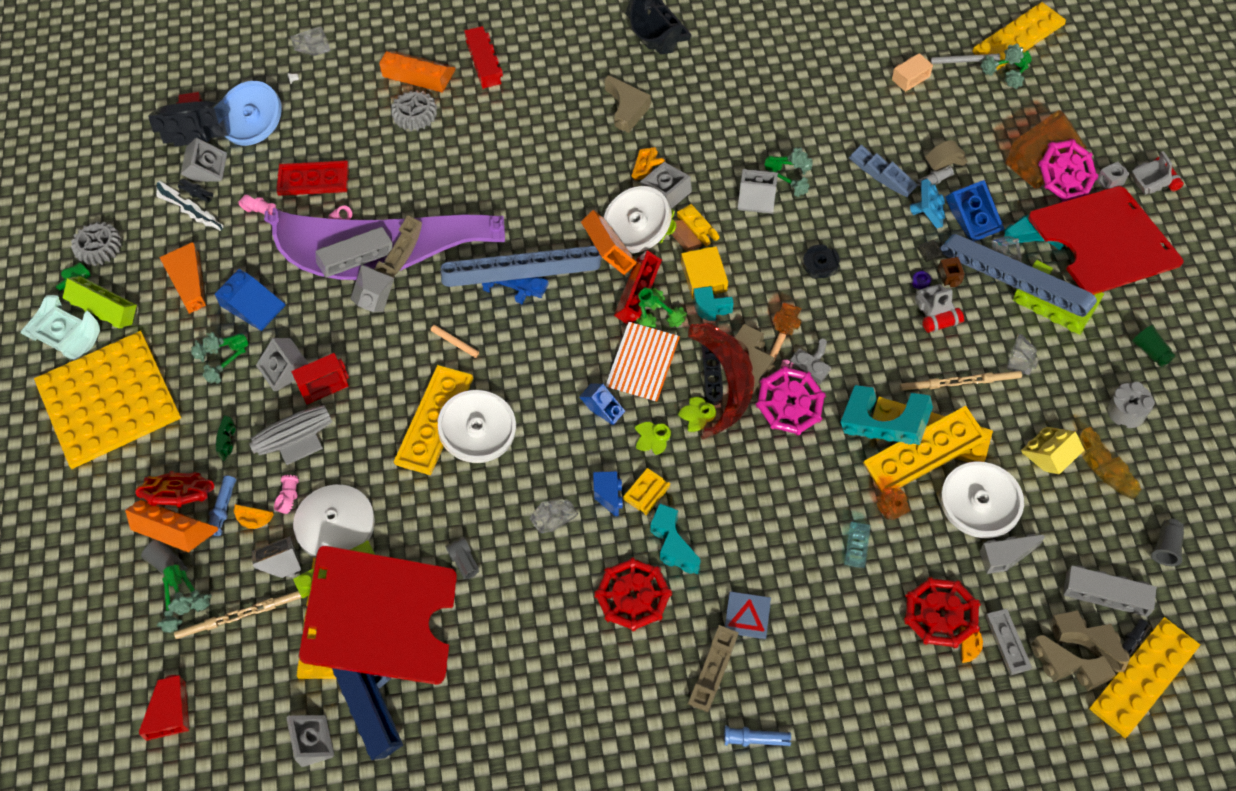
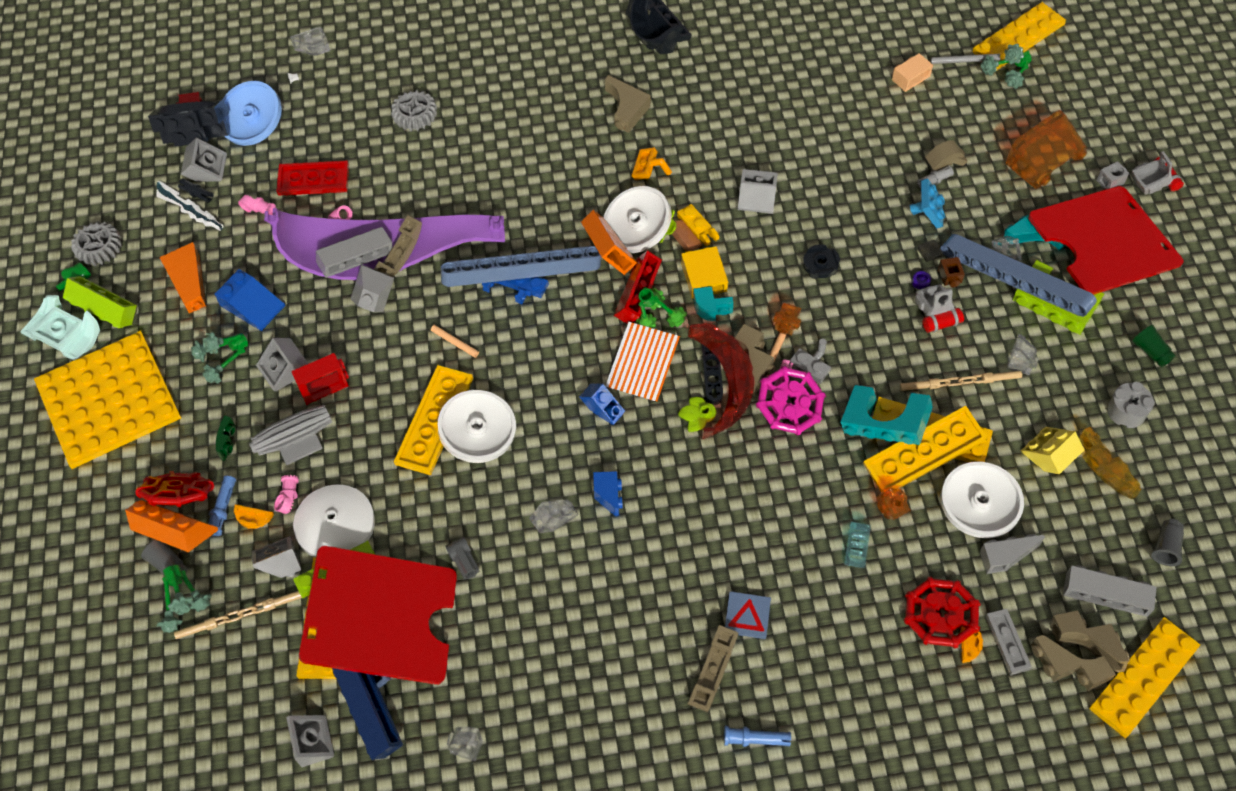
(167, 709): red slope -> none
(416, 71): orange slope -> none
(465, 742): none -> clear slope
(483, 58): red brick -> none
(635, 582): red plate -> none
(646, 491): yellow plate -> none
(650, 438): lime plate -> none
(670, 182): light grey slope -> none
(675, 550): teal arch -> none
(799, 160): sand green plant -> none
(885, 173): sand blue slope -> none
(975, 211): blue slope -> none
(1074, 164): dark pink plate -> none
(1135, 637): black pin -> none

